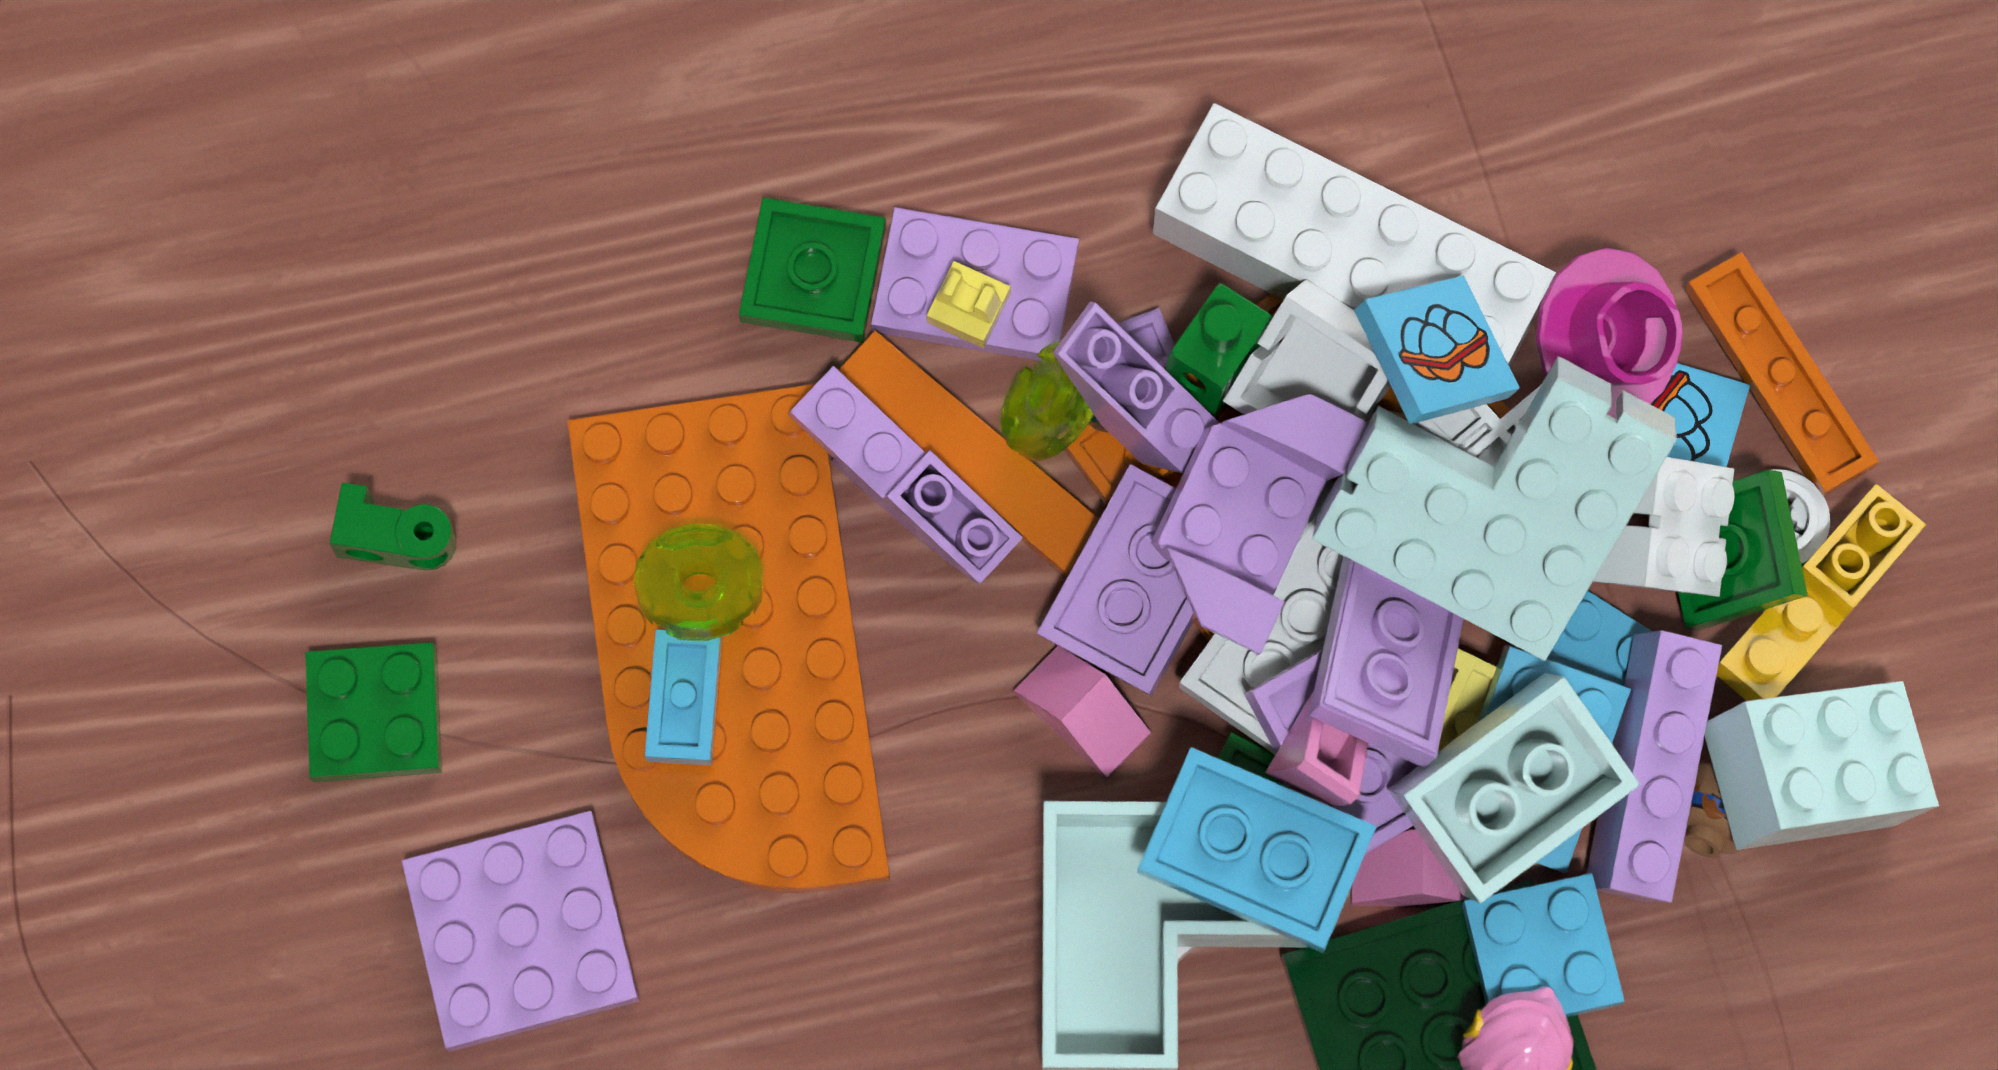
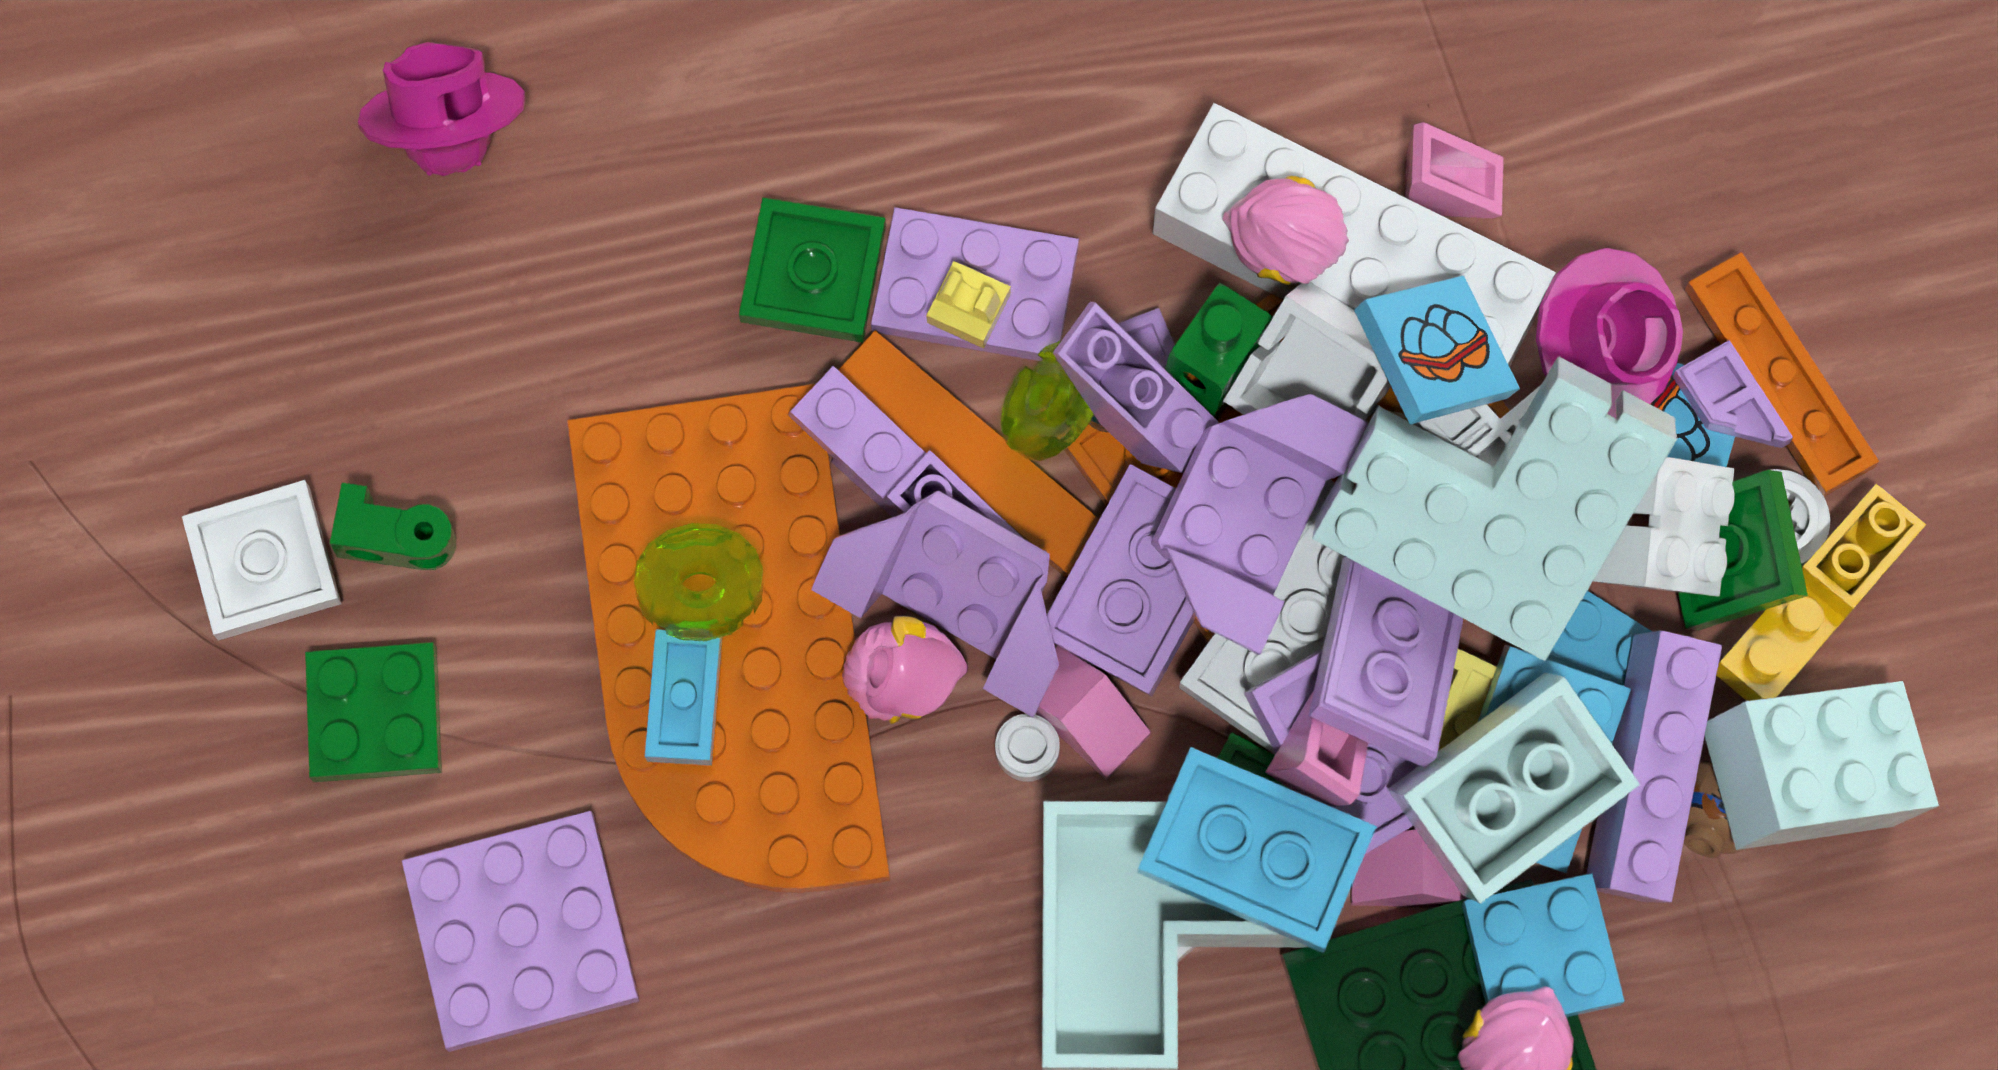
(261, 560): none -> white plate
(441, 107): none -> dark pink helmet
(902, 669): none -> bright pink hair
(961, 578): none -> lavender piece
(1027, 747): none -> white tile
(1287, 230): none -> bright pink hair
(1452, 175): none -> bright pink slope
(1730, 397): none -> lavender tile

